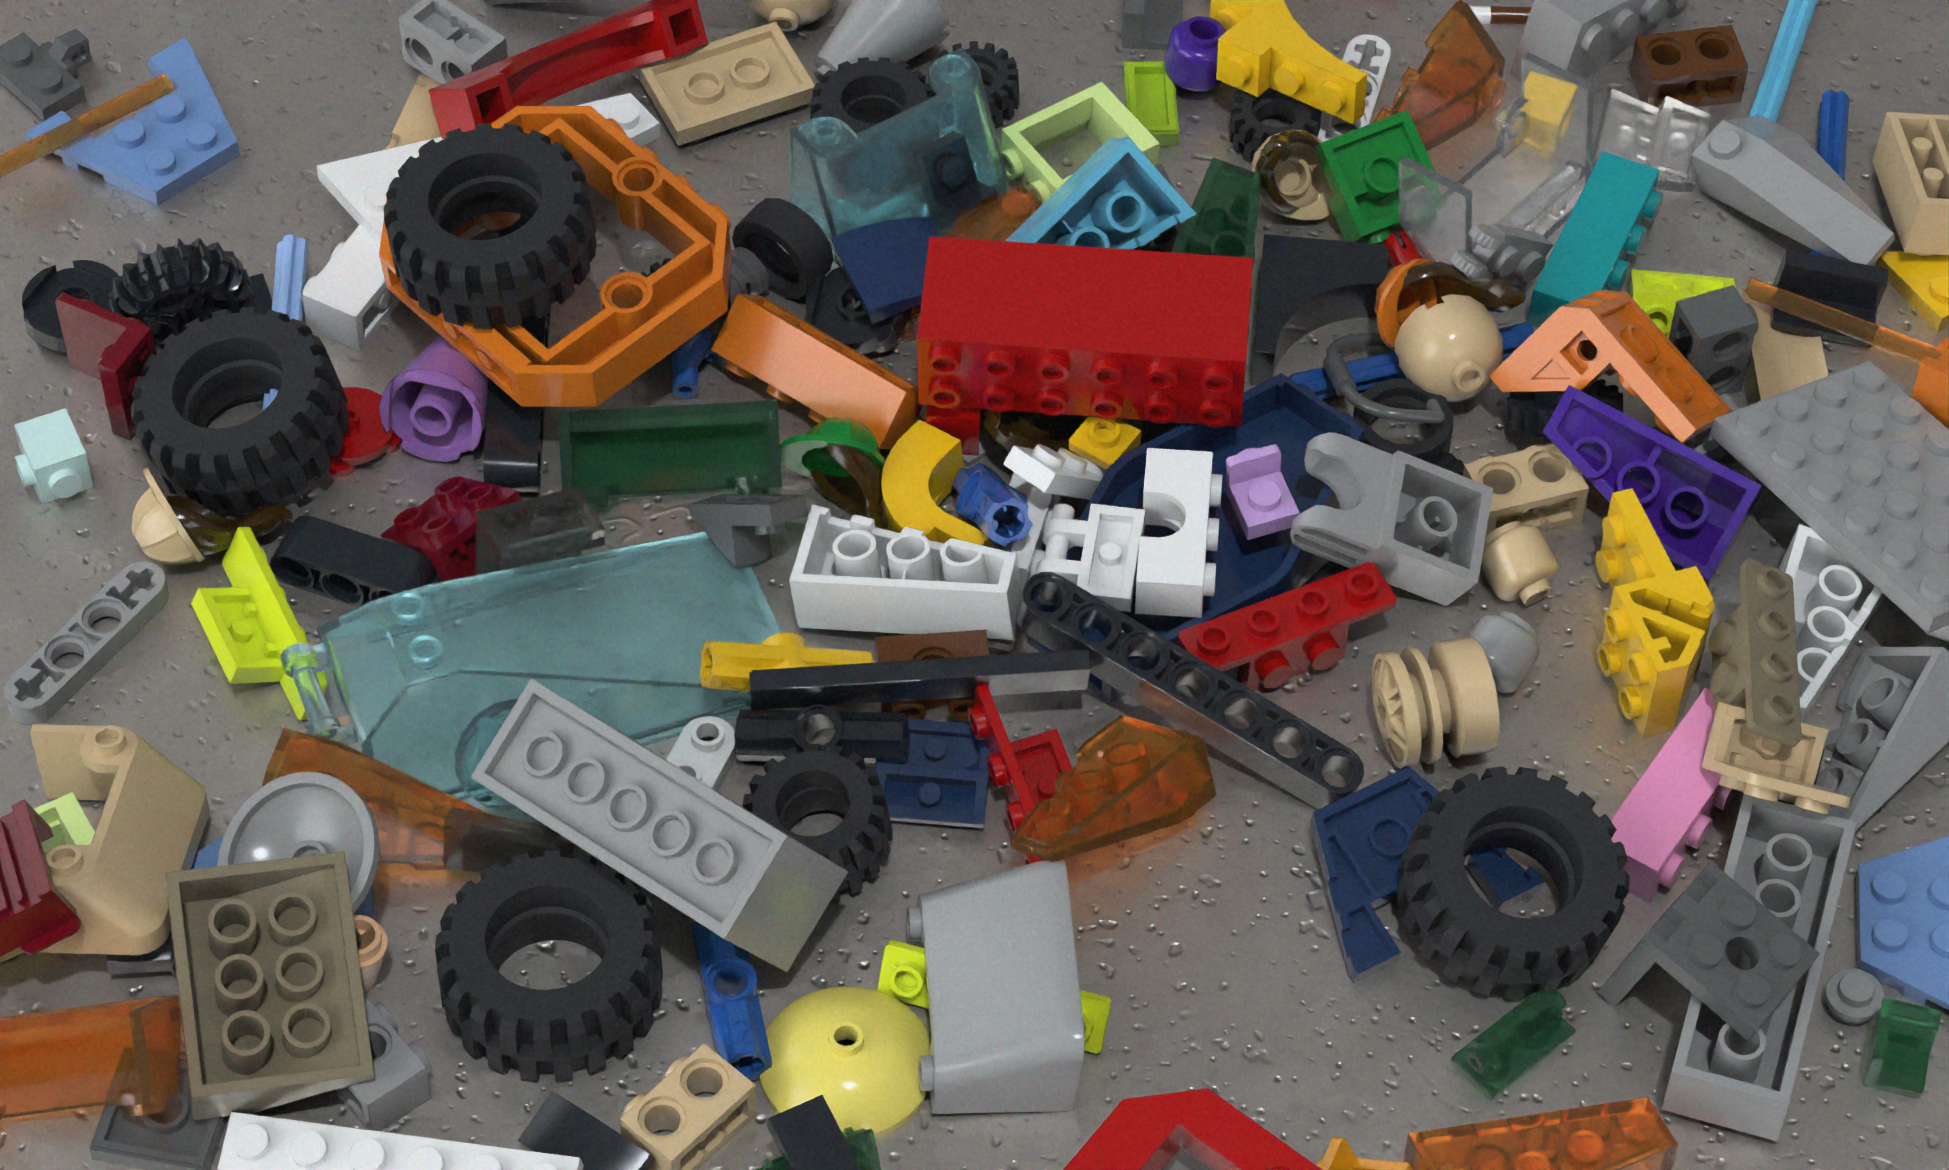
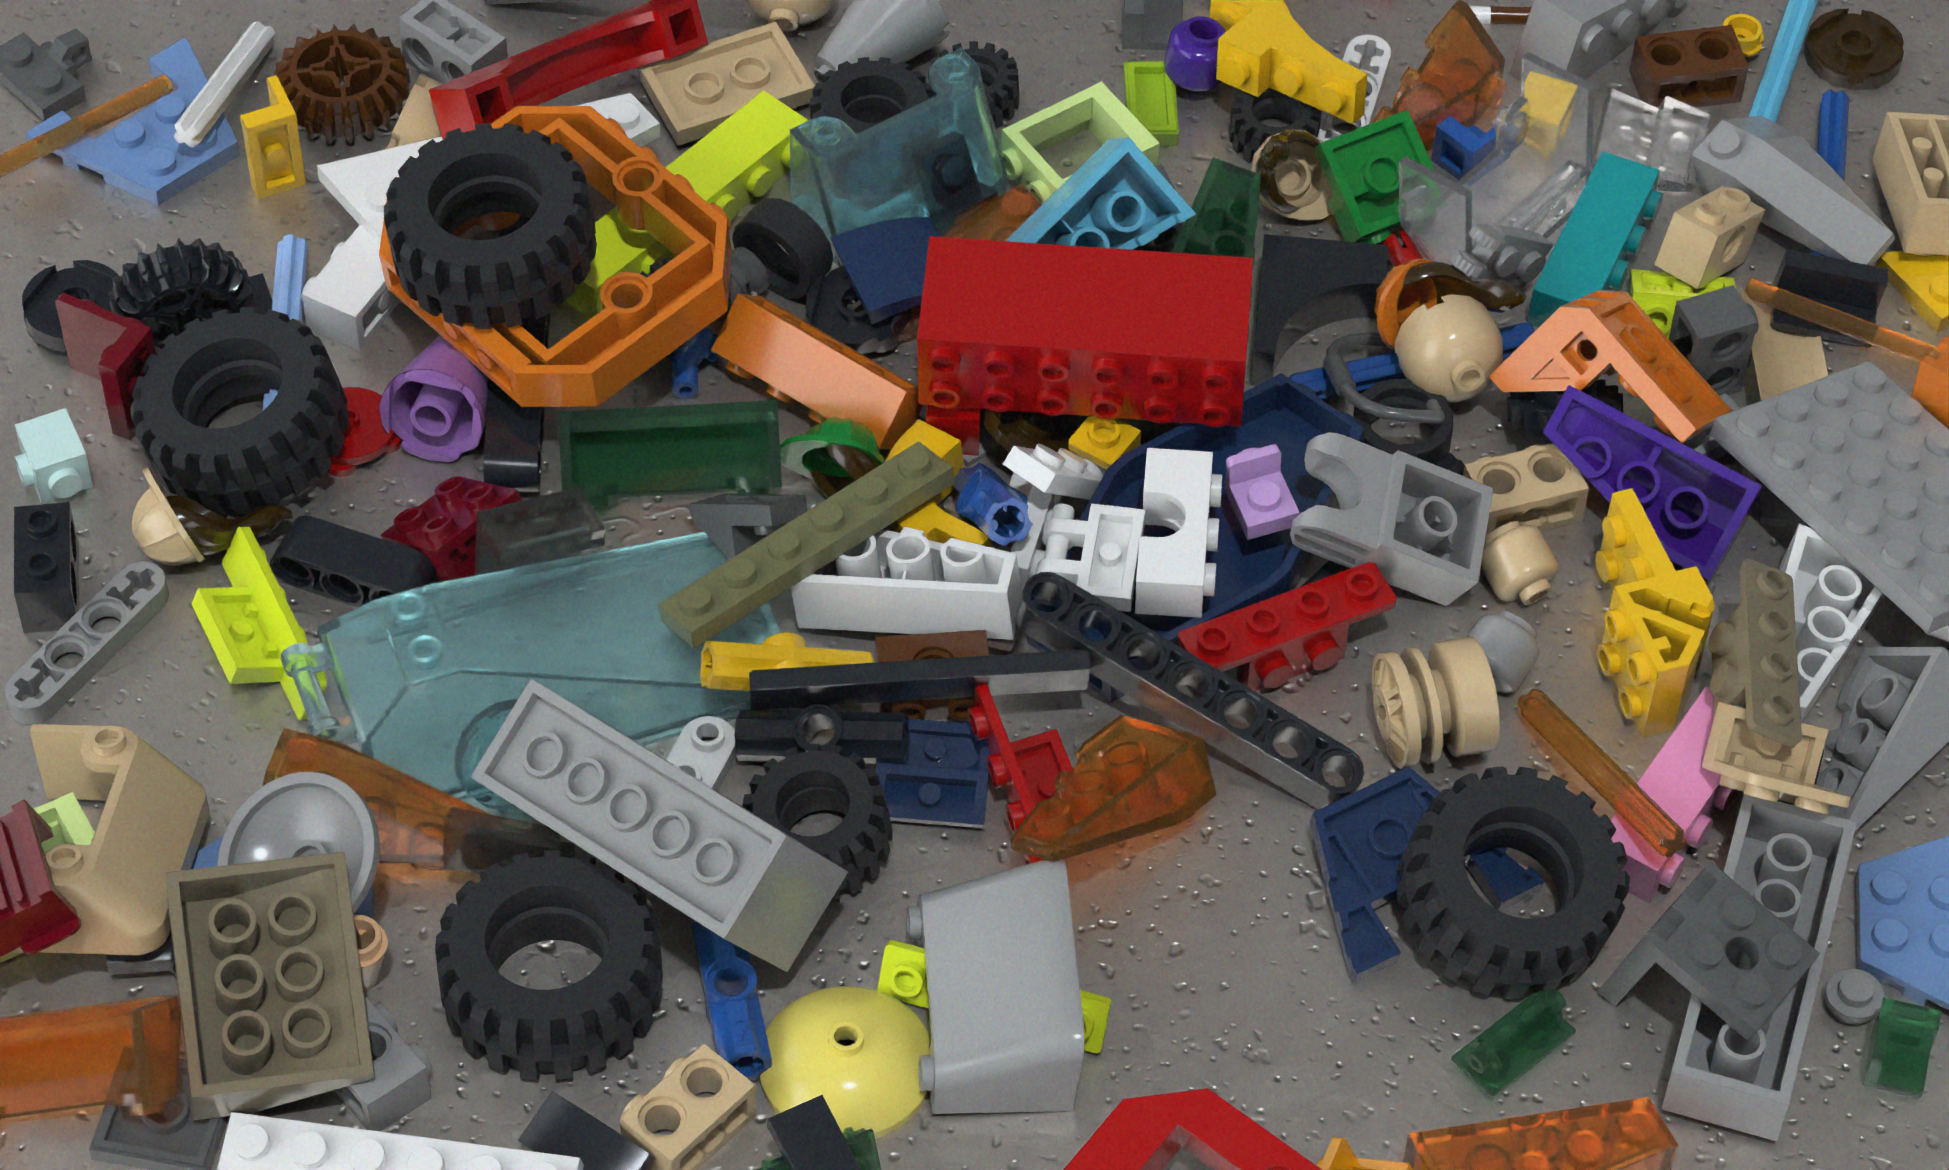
(45, 566): none -> black brick
(224, 84): none -> white axle
(273, 144): none -> yellow panel
(372, 76): none -> reddish brown gear
(724, 168): none -> neon yellow brick
(805, 544): none -> olive plate
(1460, 148): none -> blue panel
(1602, 773): none -> clear orange axle
(1710, 236): none -> tan brick
(1748, 32): none -> yellow plate
(1854, 49): none -> dark brown tile

